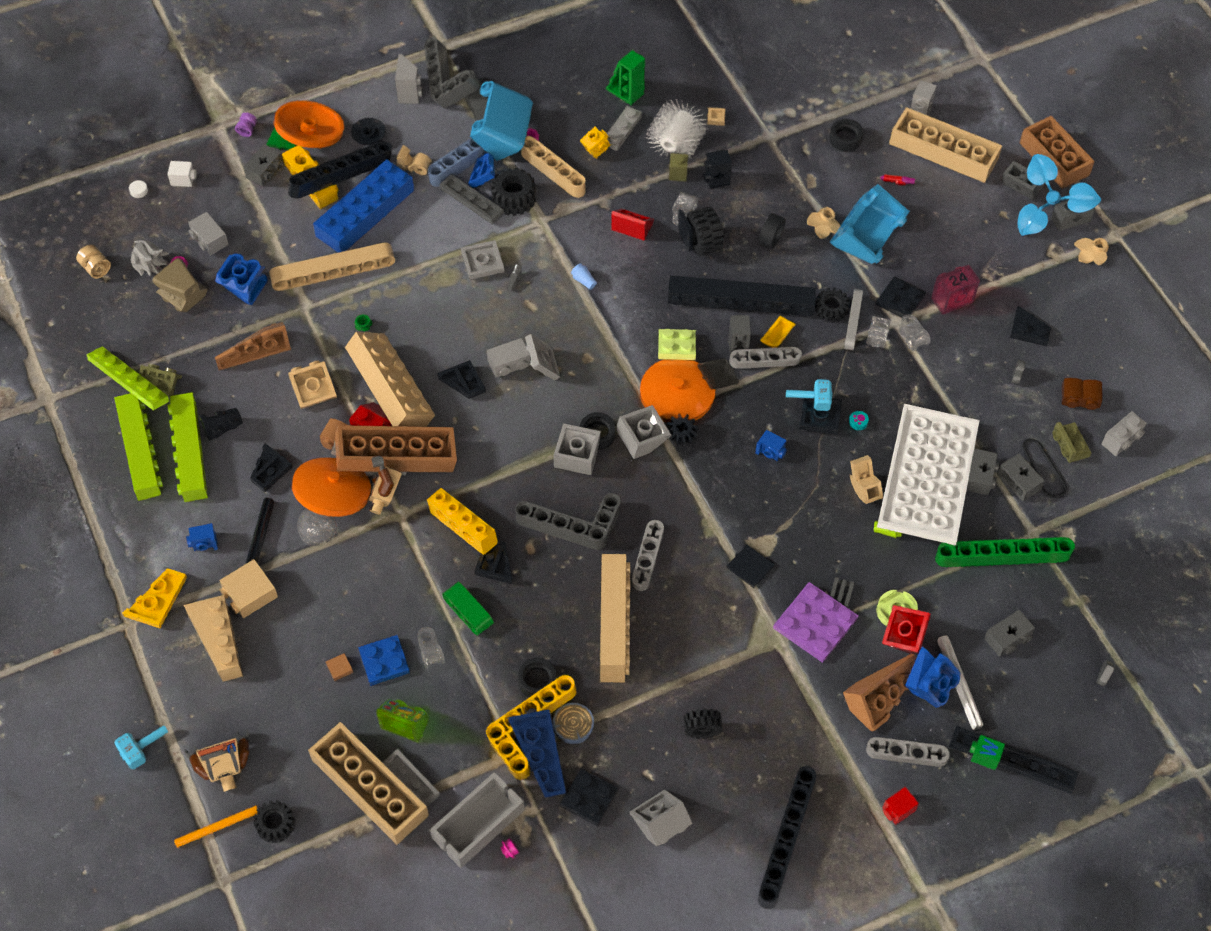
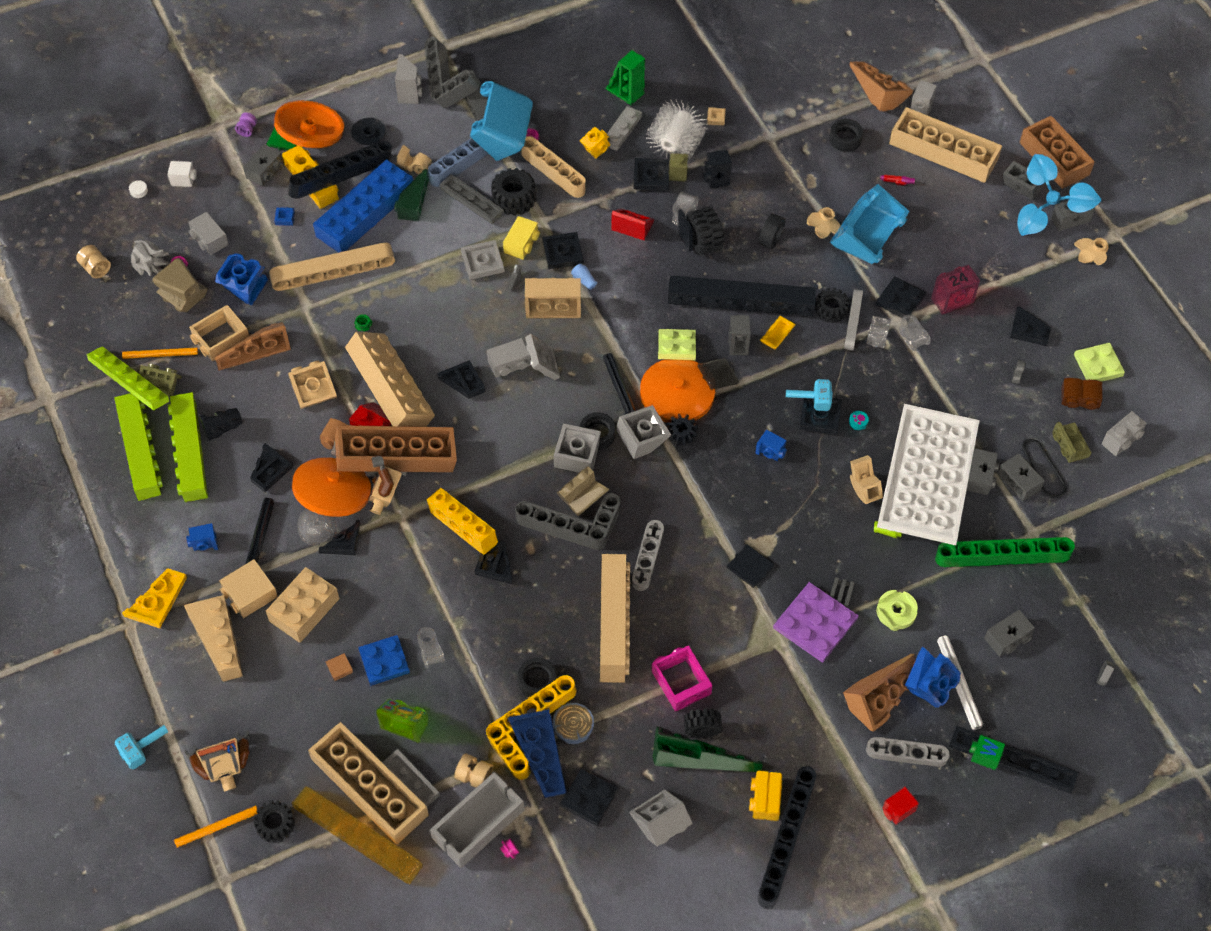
(159, 353): none -> light orange bar
(214, 321): none -> tan window
(284, 216): none -> blue tile
(302, 604): none -> tan brick
(344, 542): none -> black tile
(357, 835): none -> clear yellow beam
(412, 198): none -> clear green slope
(467, 608): green beam -> none
(472, 771): none -> tan wheel
(482, 171): blue wing -> none
(521, 237): none -> light yellow brick
(553, 297): none -> tan brick
(562, 250): none -> black plate
(582, 491): none -> dark tan piece
(618, 383): none -> black axle
(651, 174): none -> black plate
(688, 753): none -> dark green wedge
(690, 695): none -> dark pink window
(764, 354): light grey beam -> none
(766, 795): none -> yellow brick
(879, 87): none -> medium nougat wedge
(906, 629): red slope -> none
(1099, 363): none -> yellowish green plate

